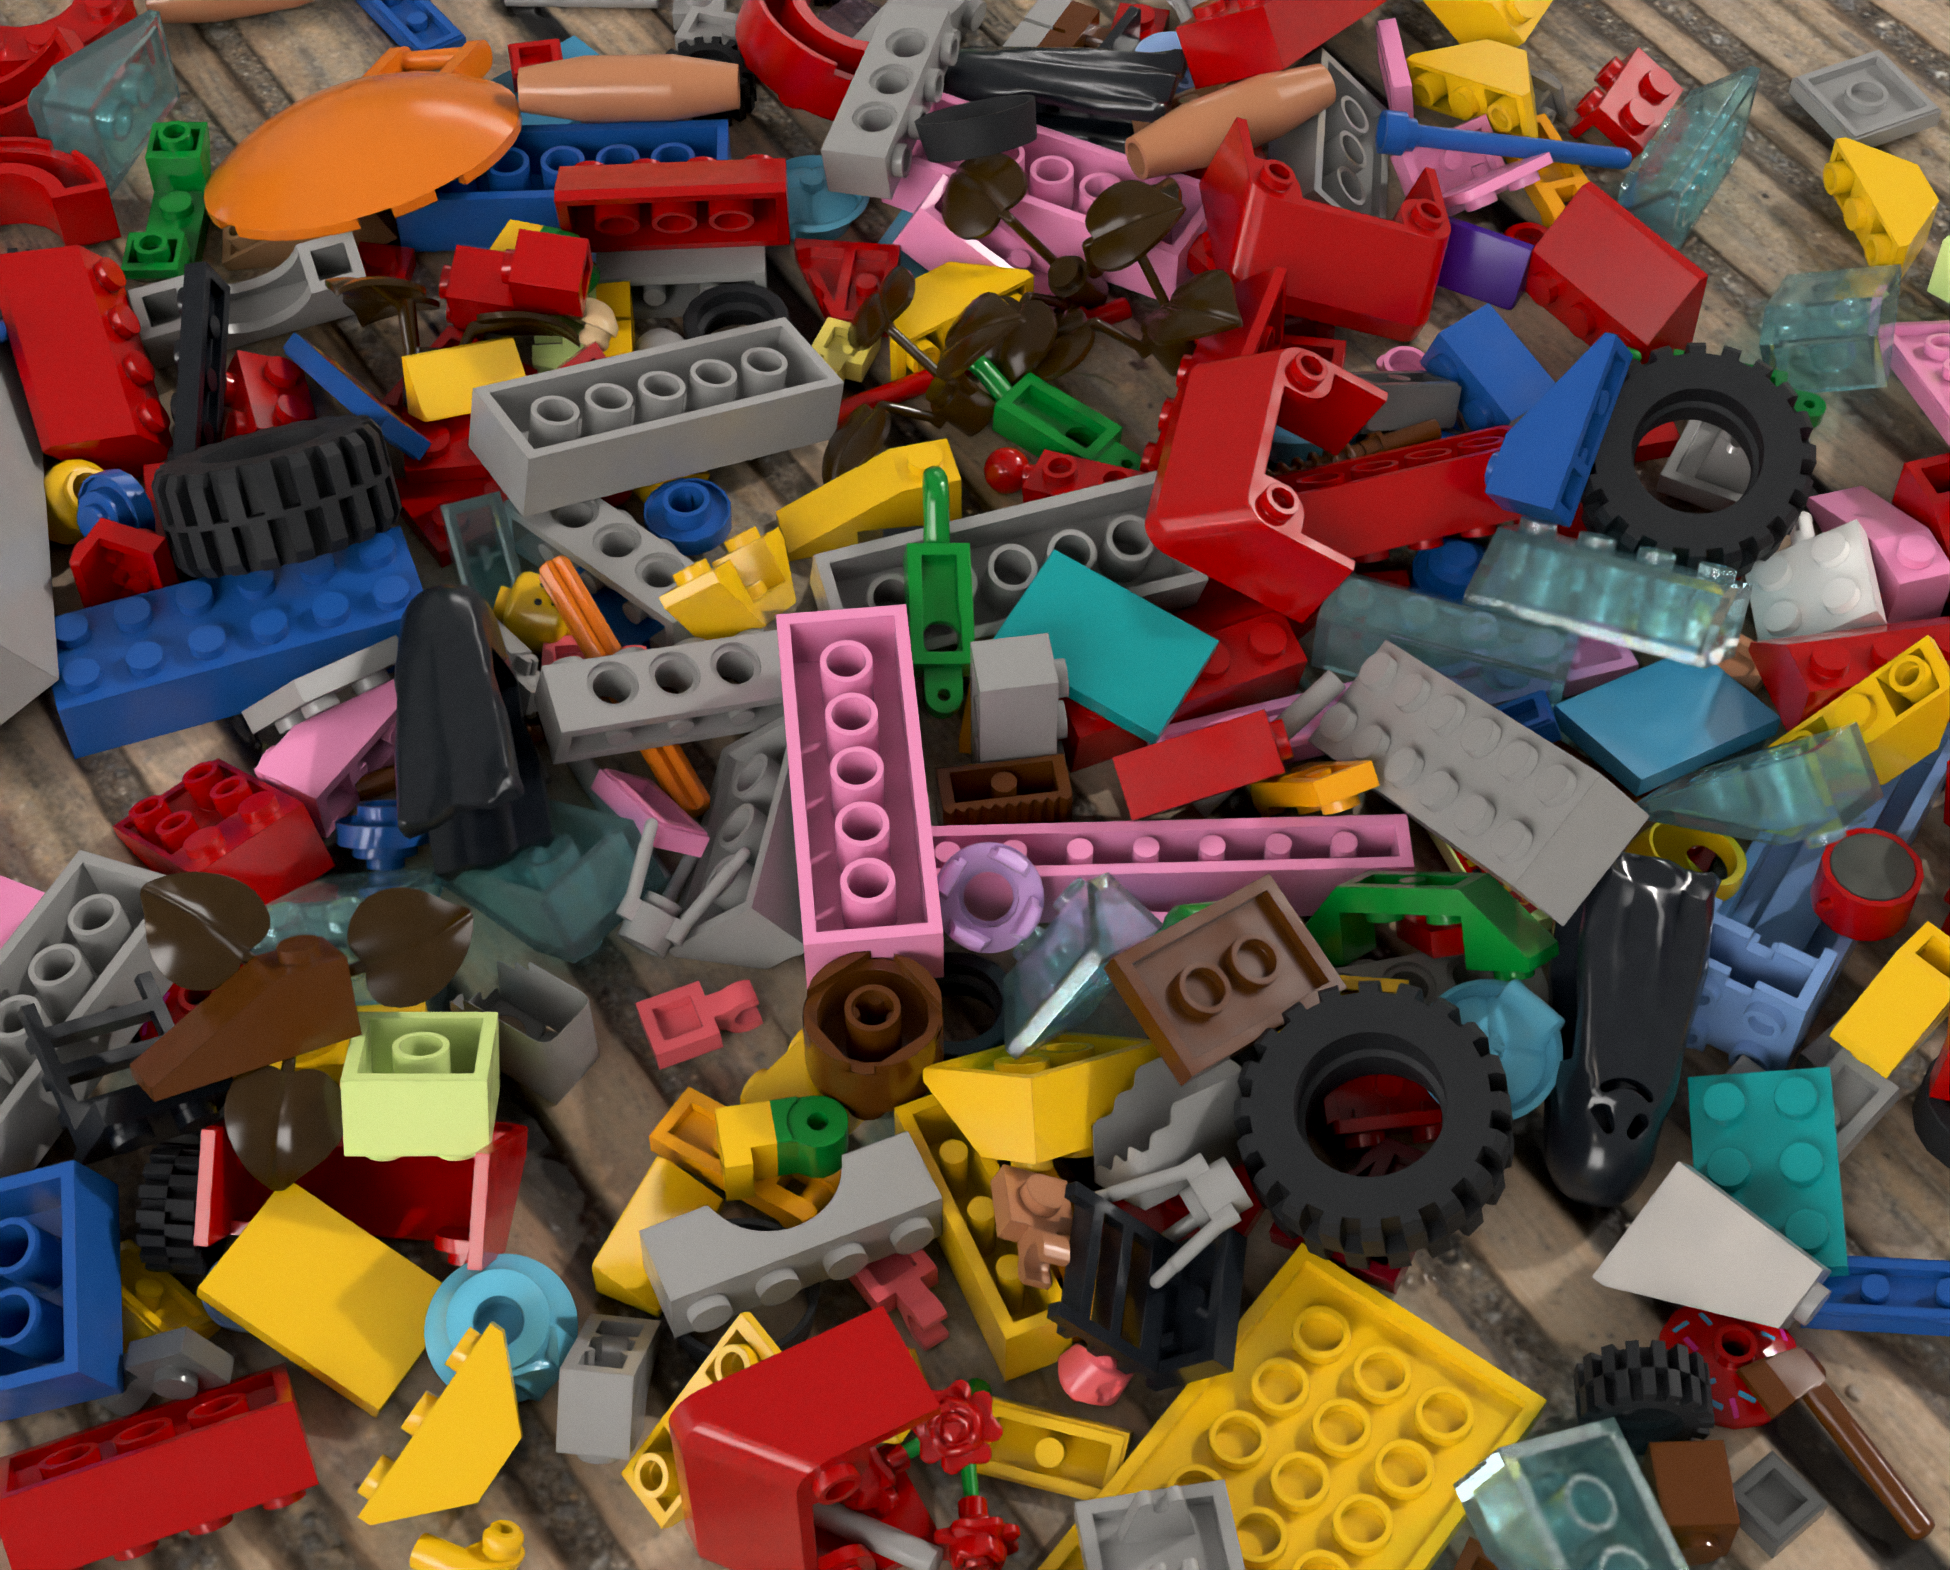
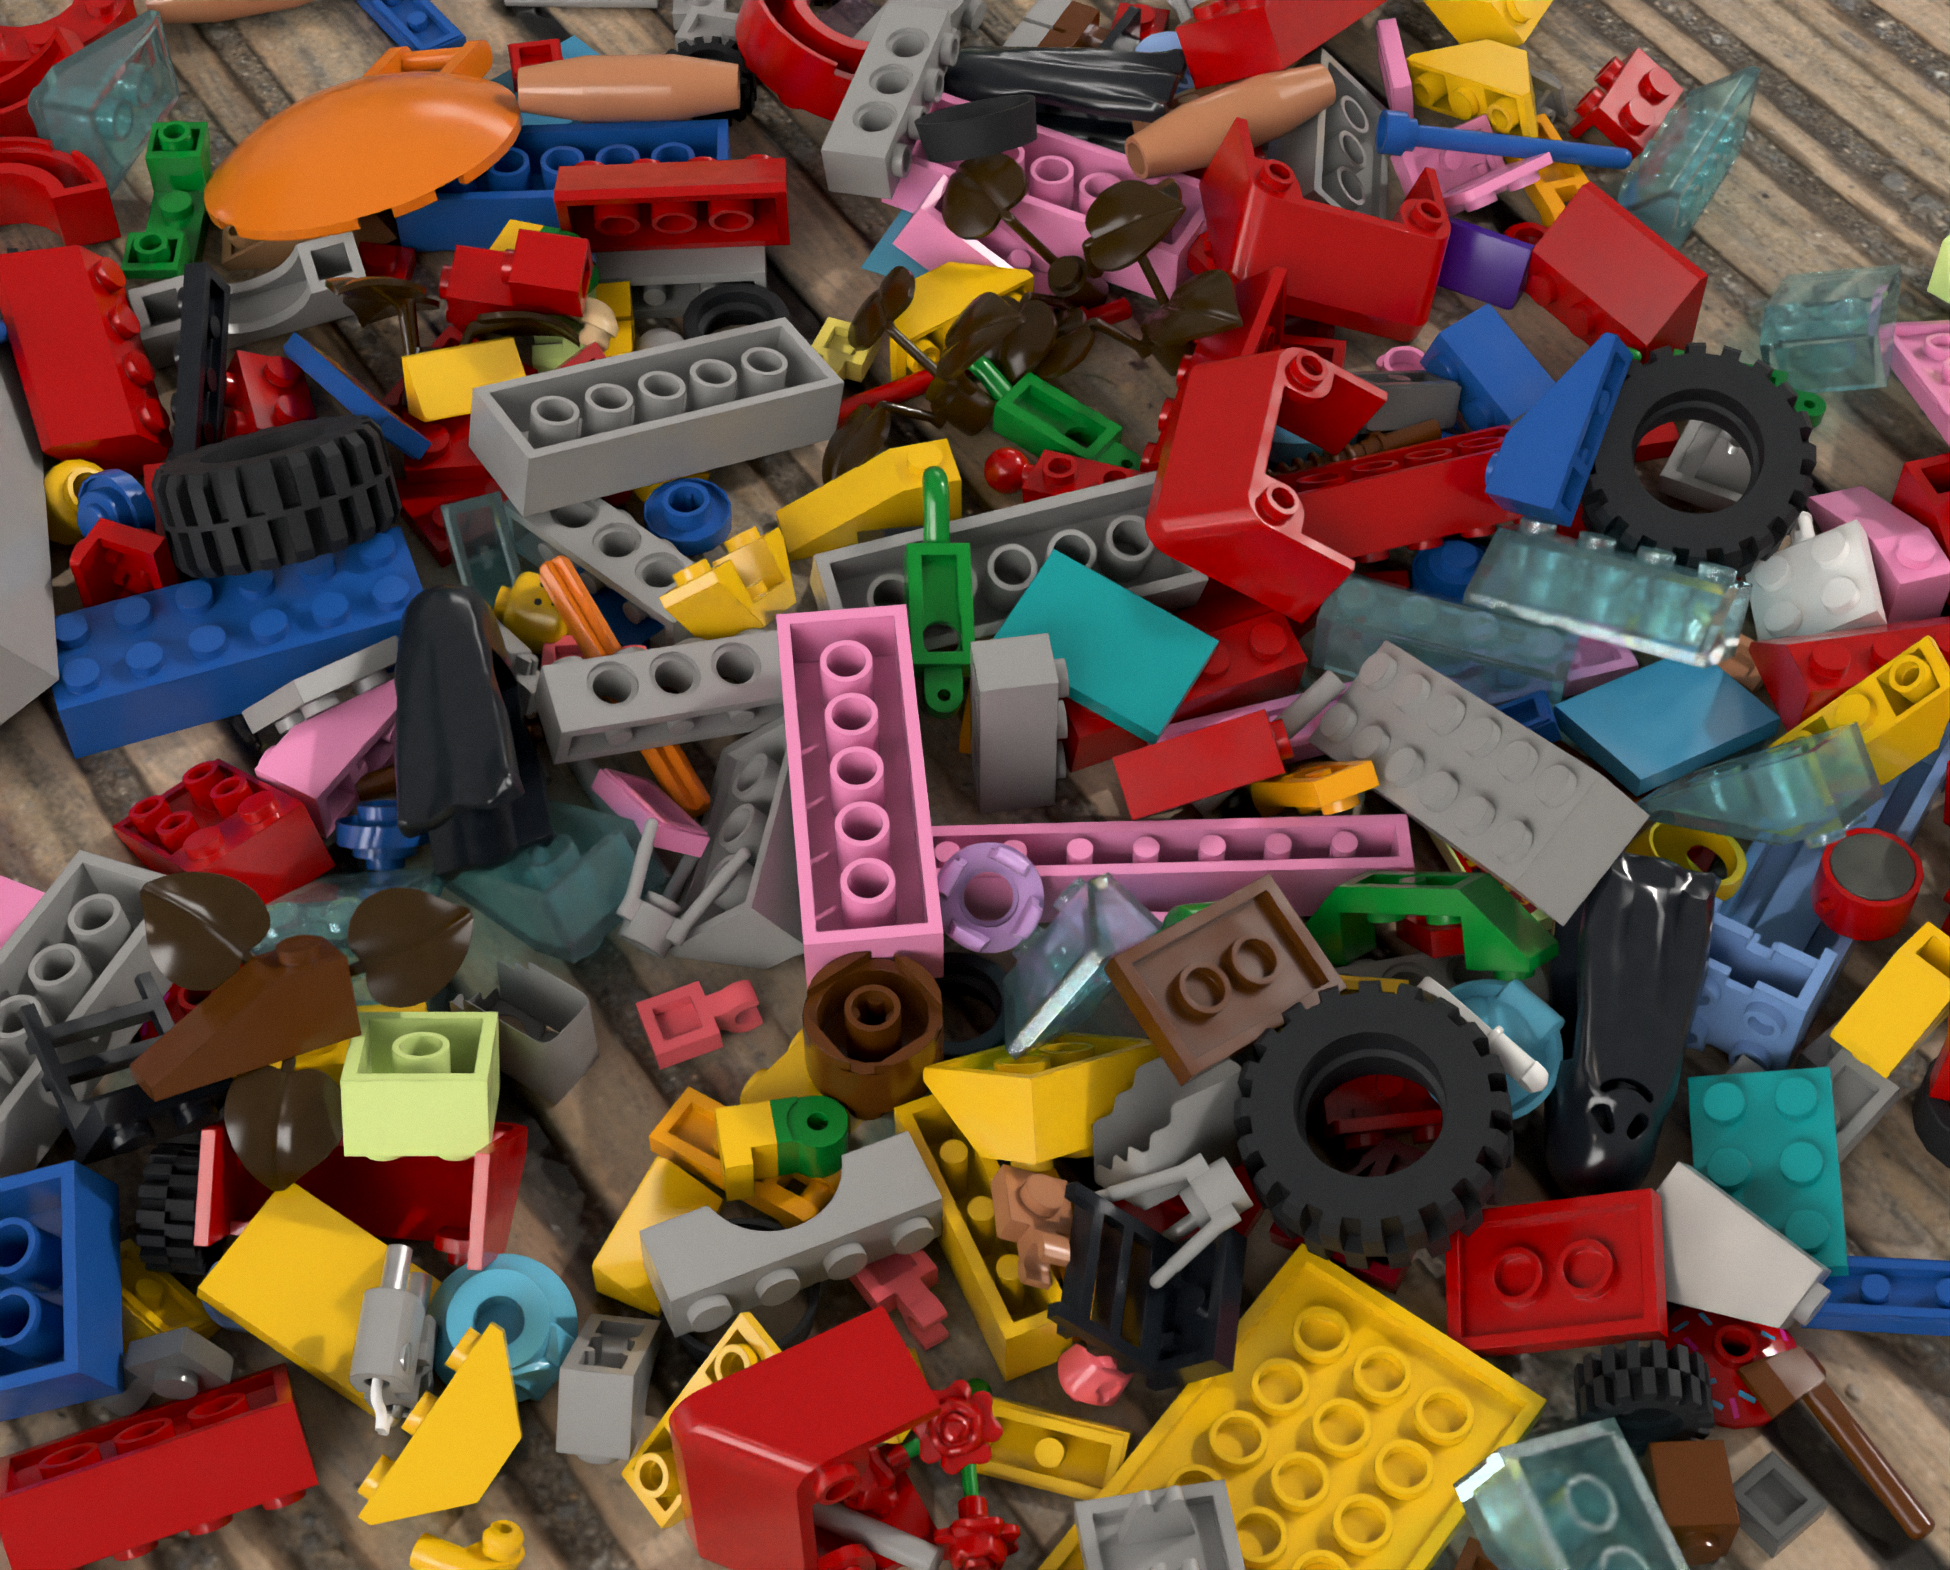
(395, 1341): none -> light grey piece
(814, 209): medium azure piece -> none
(844, 272): red wing -> none
(1005, 792): reddish brown brick -> none
(1515, 1061): none -> white piece
(1559, 1275): none -> red plate
(1865, 100): light grey plate -> none
(1881, 201): yellow slope -> none

